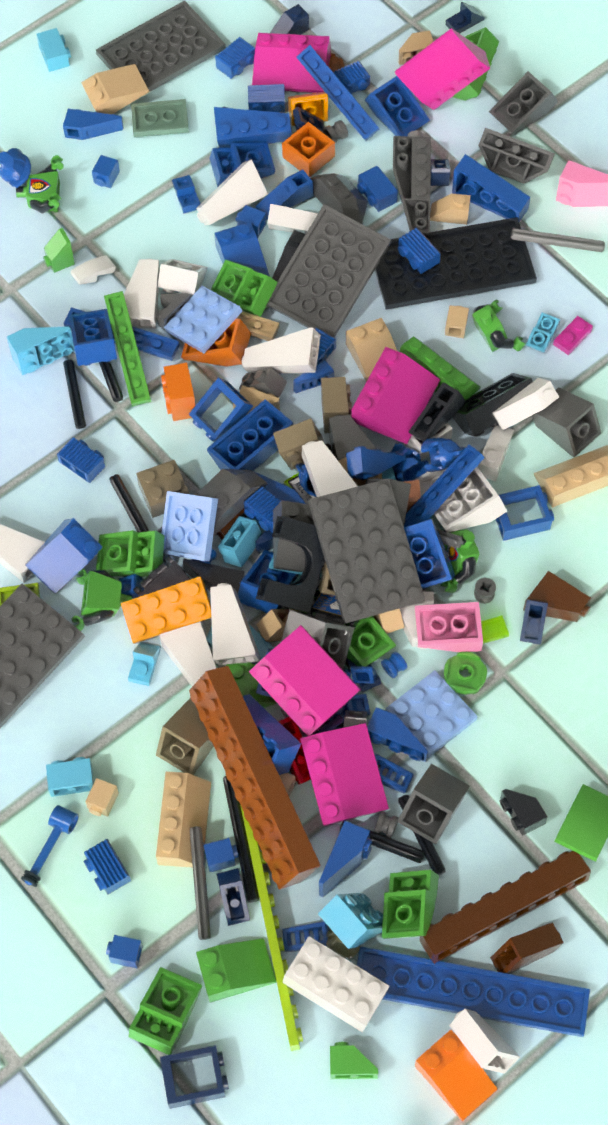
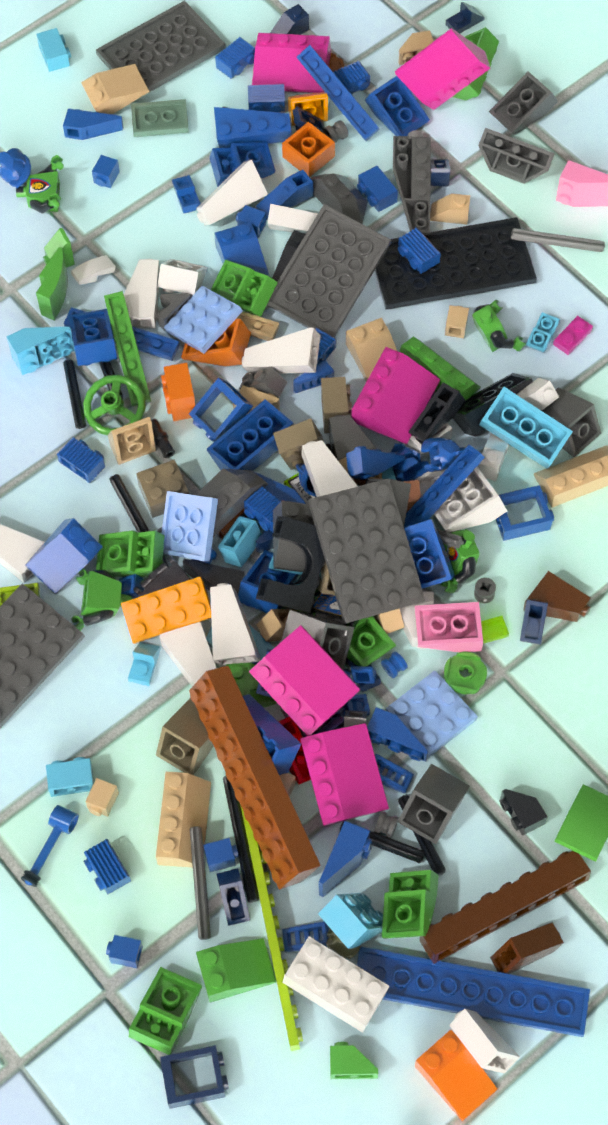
(53, 286): none -> bright green slope
(112, 402): none -> bright green piece
(132, 440): none -> tan slope
(161, 439): none -> black pin
(489, 190): blue wedge -> none
(525, 428): none -> medium azure slope

